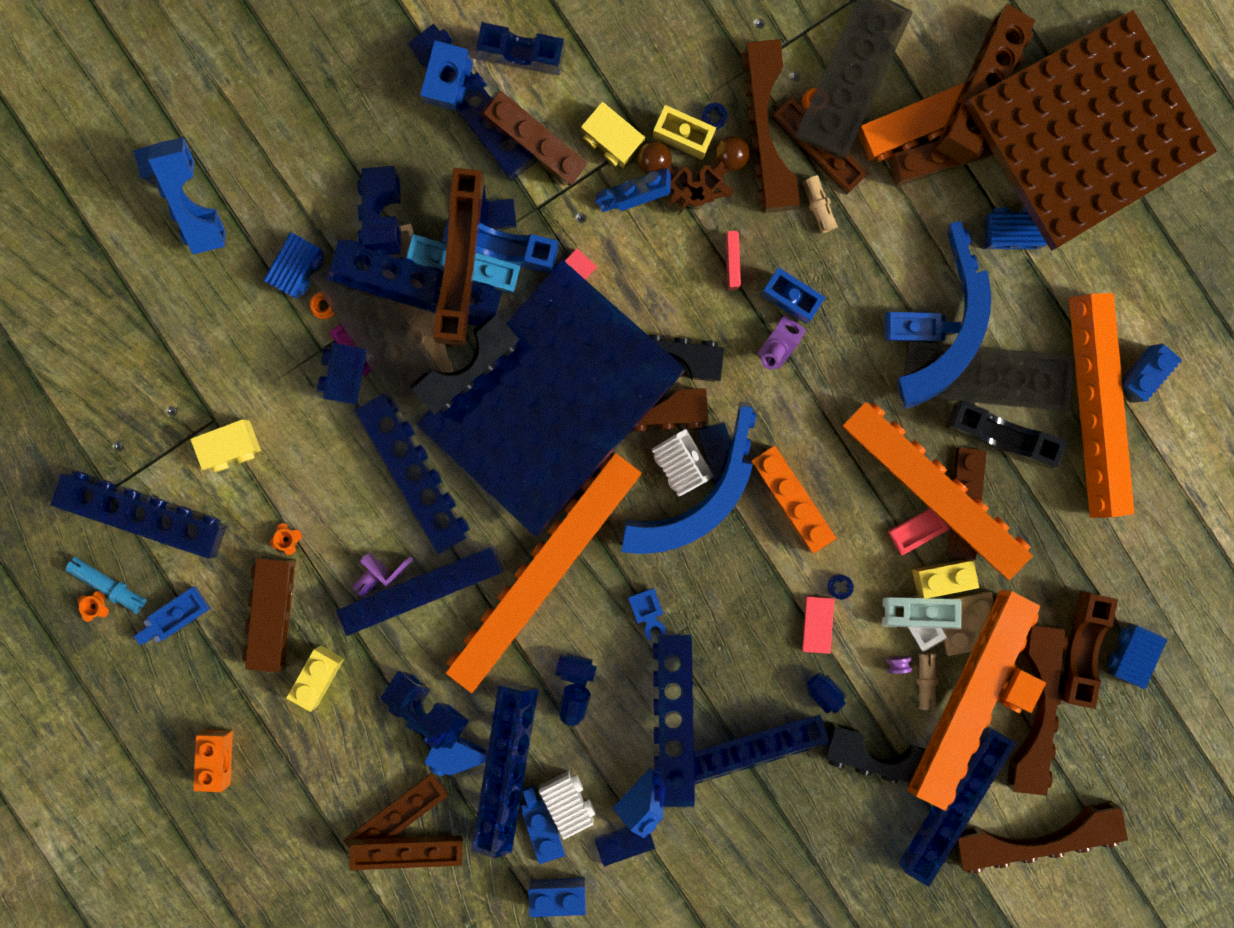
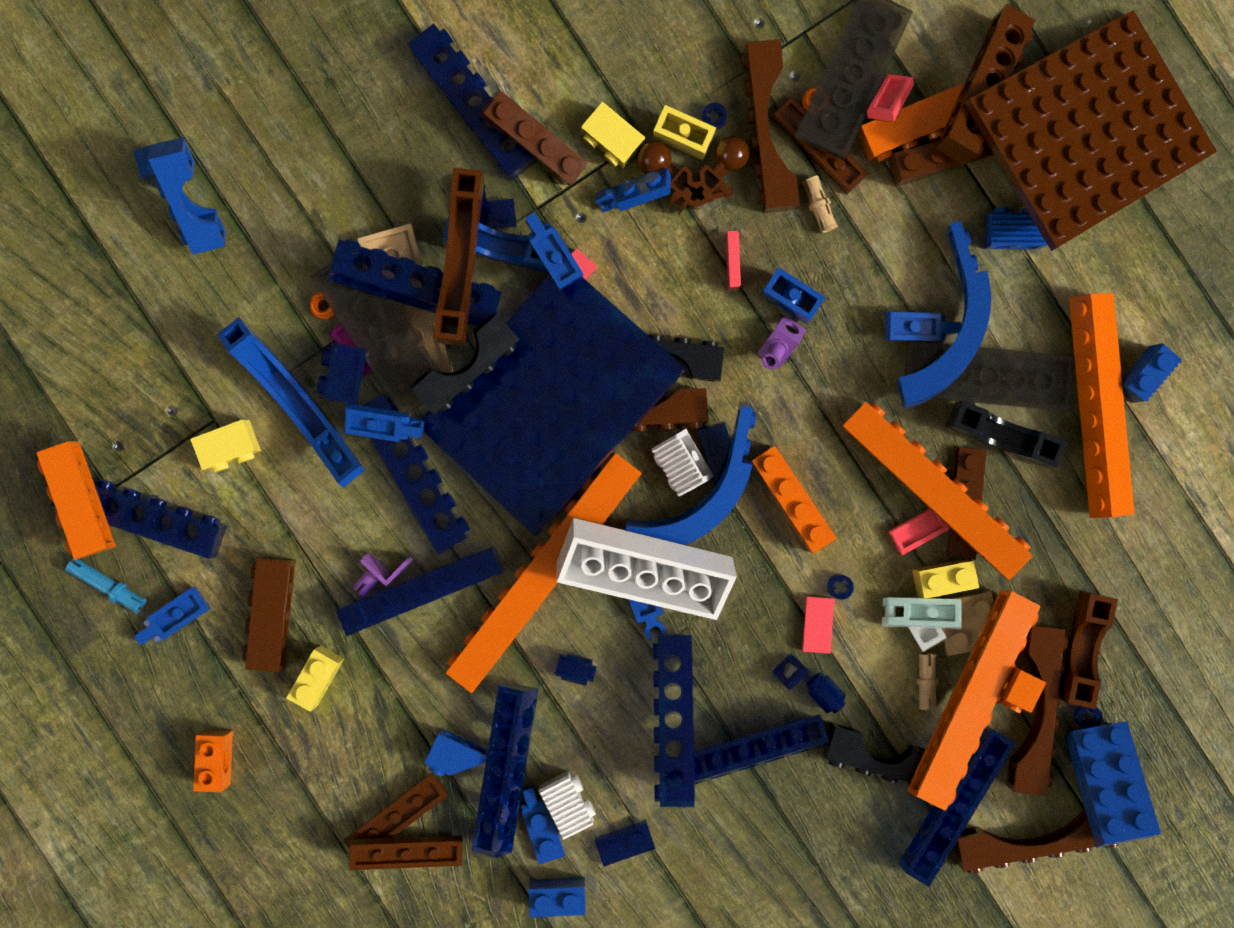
(75, 499): none -> orange brick
(87, 611): orange plate -> none
(278, 539): orange plate -> none
(293, 398): none -> blue arch
(294, 266): blue brick -> none
(379, 189): clear blue arch -> none
(381, 423): none -> blue hinge
(406, 700): clear blue arch -> none
(446, 59): blue brick -> none
(486, 269): dark azure plate -> none
(503, 47): clear blue arch -> none
(552, 252): none -> blue hinge
(574, 704): clear blue brick -> none
(639, 807): blue slope -> none
(645, 569): none -> white brick
(790, 671): none -> clear blue slope
(890, 97): none -> coral tile
(898, 664): medium lavender bush -> none
(1096, 721): none -> clear blue bush
(1112, 784): none -> blue brick
(1136, 655): blue brick -> none

